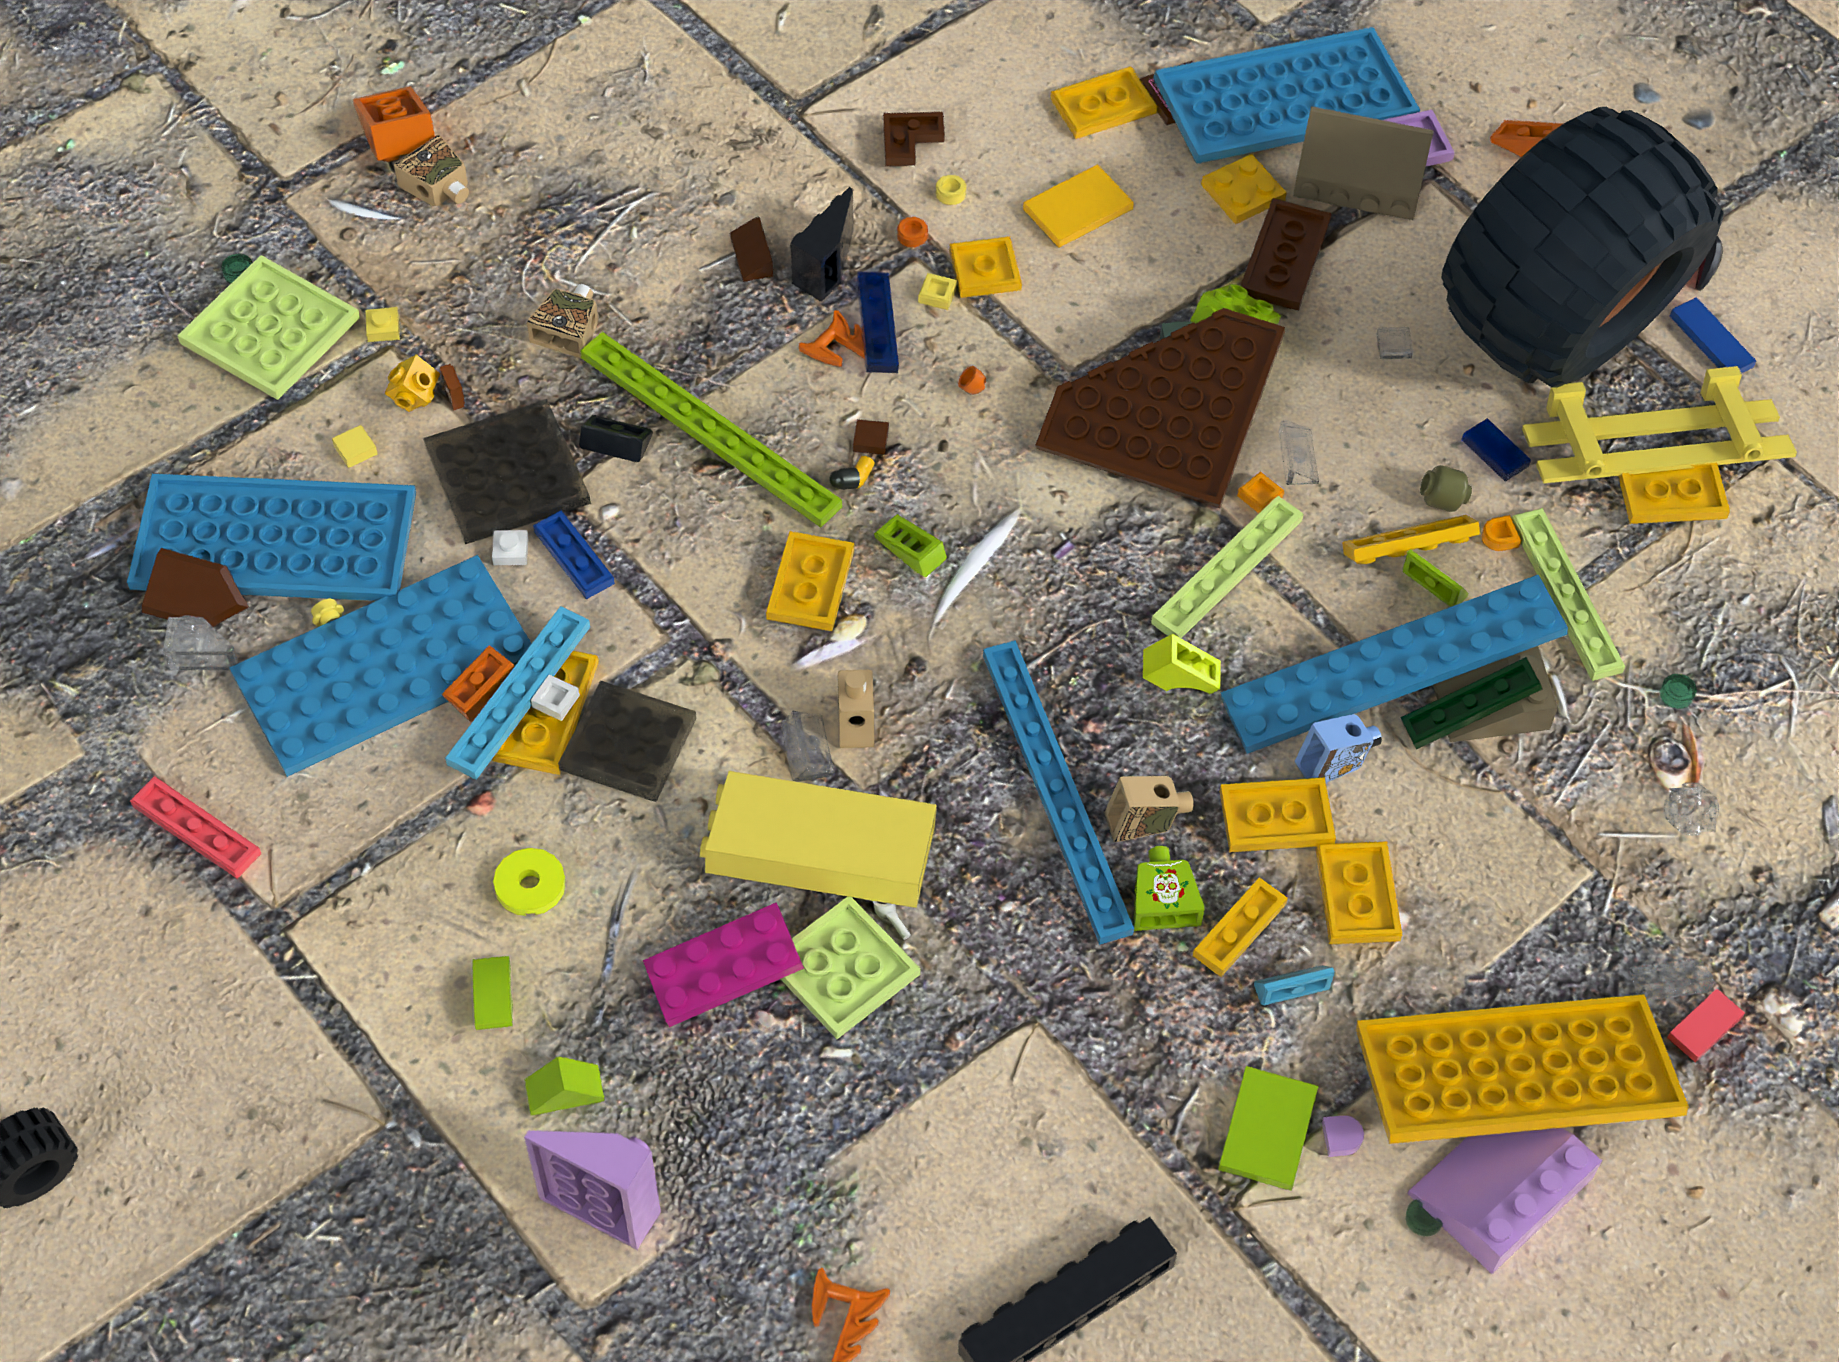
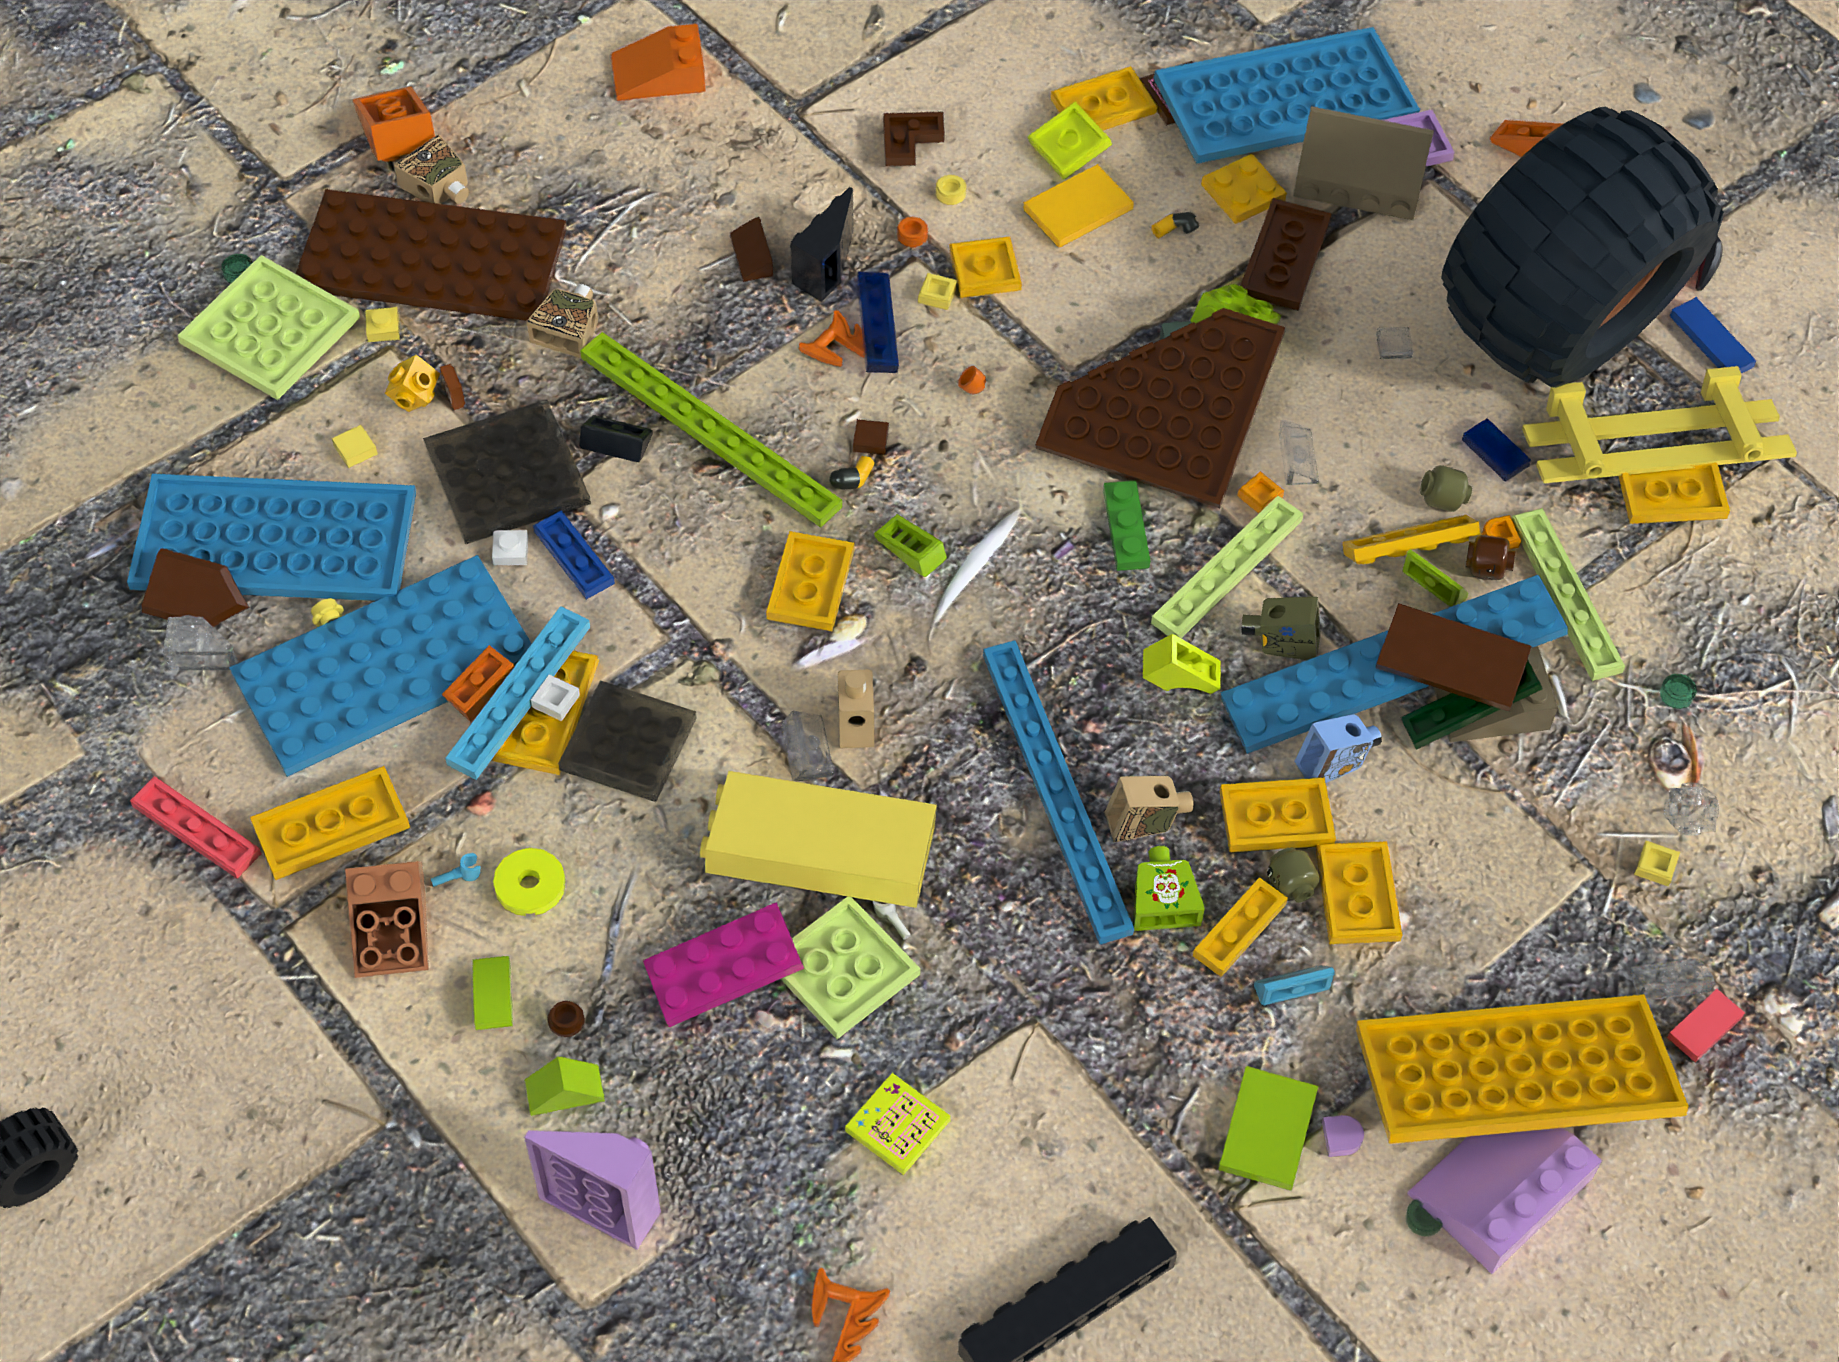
(330, 822): none -> yellow plate
(387, 918): none -> nougat slope
(432, 254): none -> reddish brown plate
(463, 871): none -> medium azure hand
(566, 1019): none -> reddish brown plate
(660, 64): none -> orange slope
(897, 1123): none -> neon yellow tile
(1069, 140): none -> neon yellow tile
(1126, 525): none -> bright green plate
(1173, 221): none -> arm
(1287, 627): none -> olive torso
(1293, 874): none -> olive head
(1453, 657): none -> reddish brown tile
(1490, 557): none -> reddish brown head
(1657, 863): none -> light yellow tile

